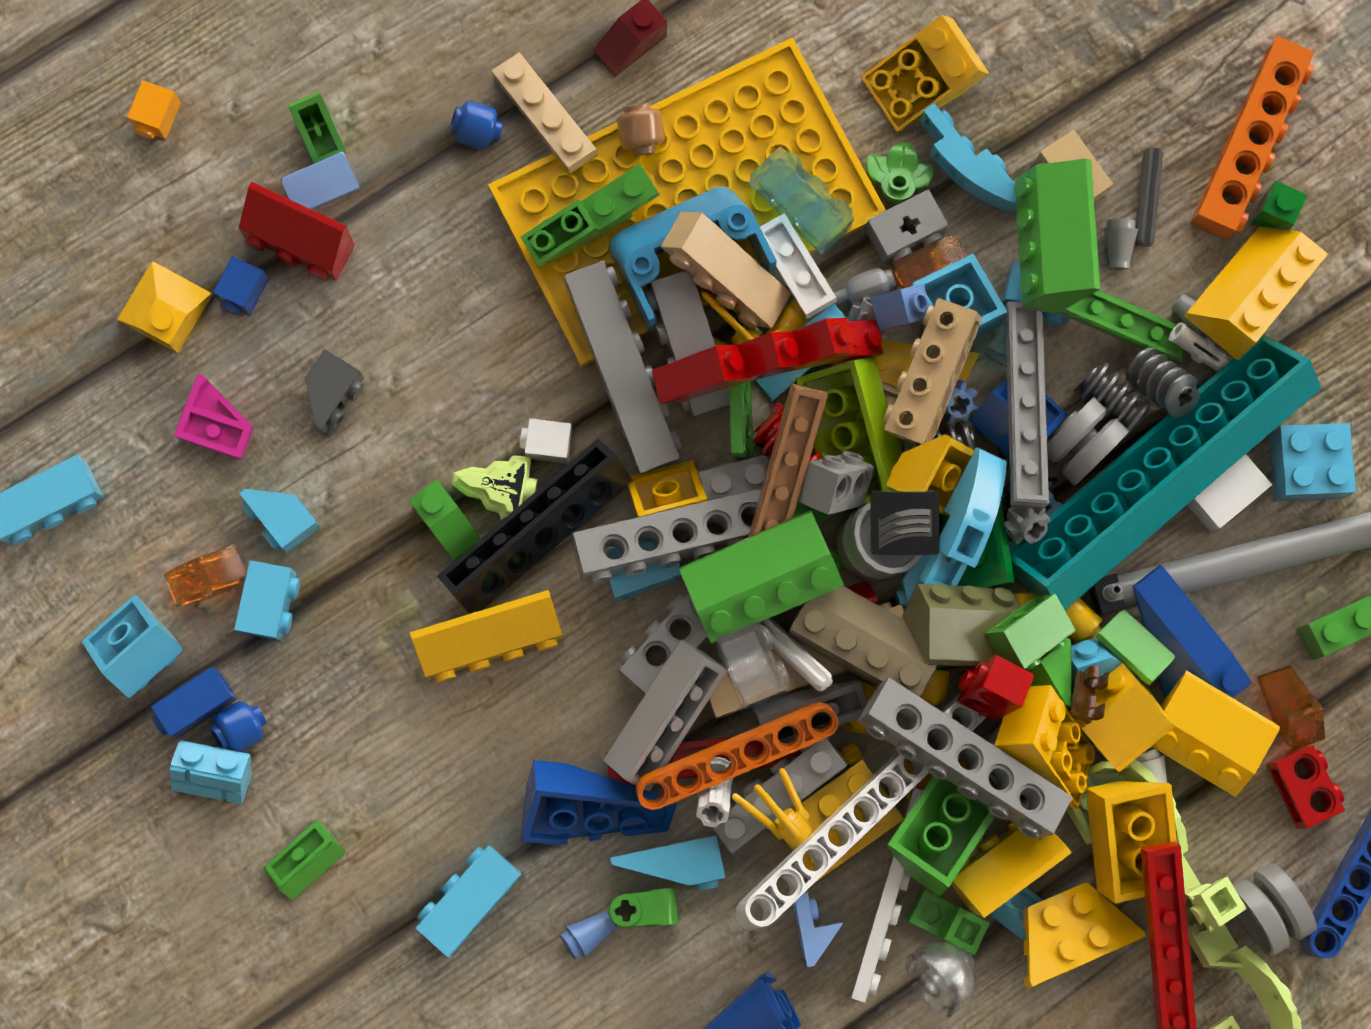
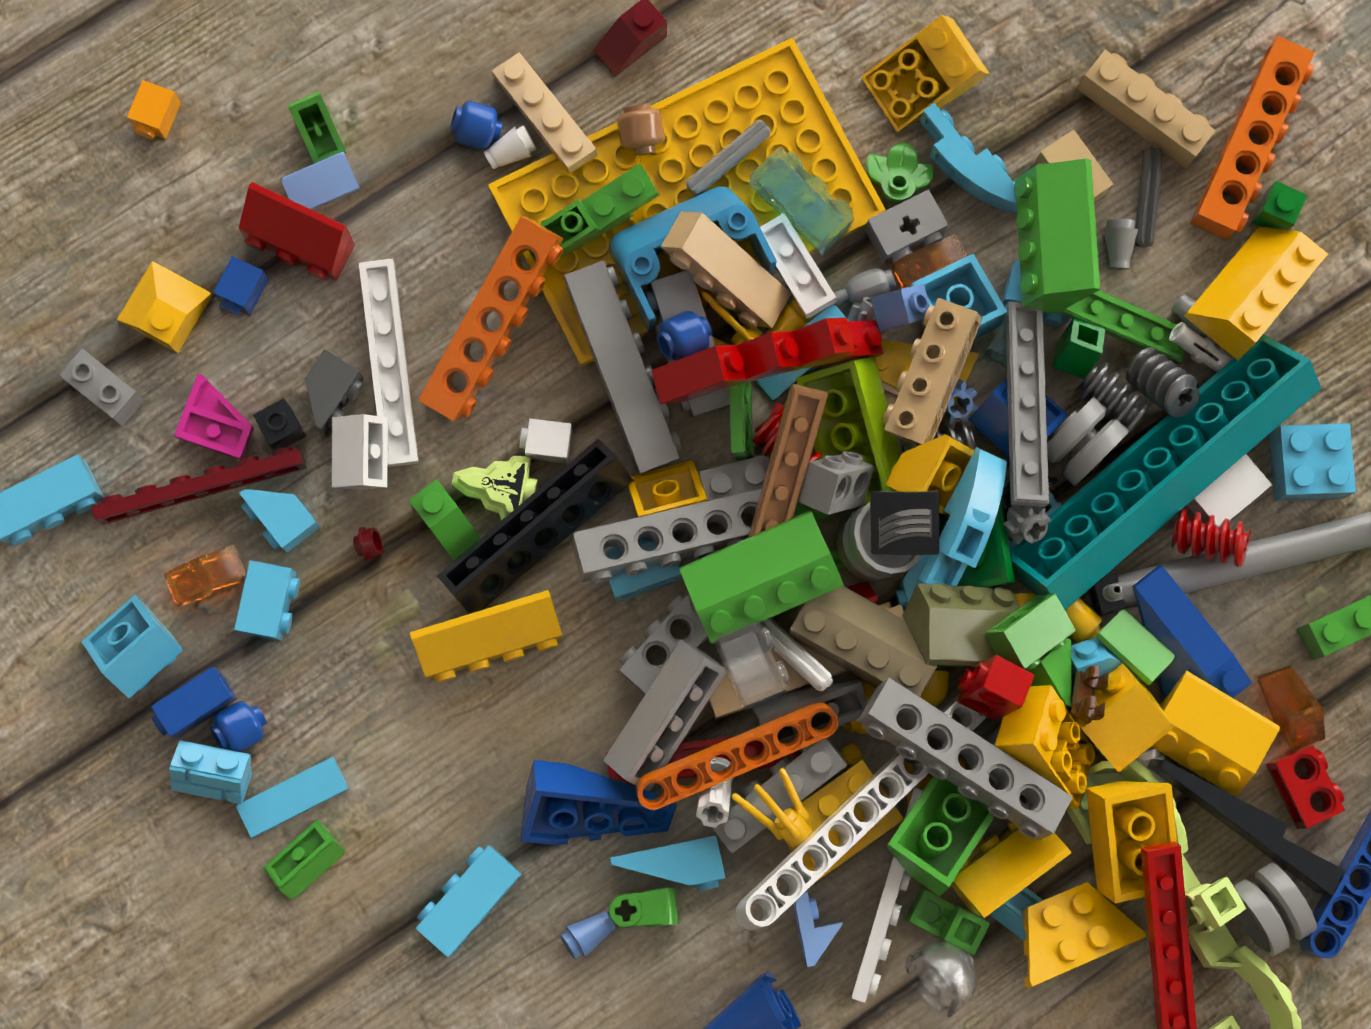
(102, 387): none -> light grey brick
(185, 489): none -> dark red plate
(279, 425): none -> black brick
(292, 797): none -> medium azure tile
(359, 452): none -> white brick
(368, 543): none -> dark red plate
(389, 359): none -> white plate
(439, 390): none -> orange brick
(510, 148): none -> white cone
(683, 335): none -> blue head
(728, 158): none -> light grey axle
(1079, 348): none -> green brick
(1146, 108): none -> tan brick
(1211, 538): none -> red piece
(1255, 827): none -> black slope

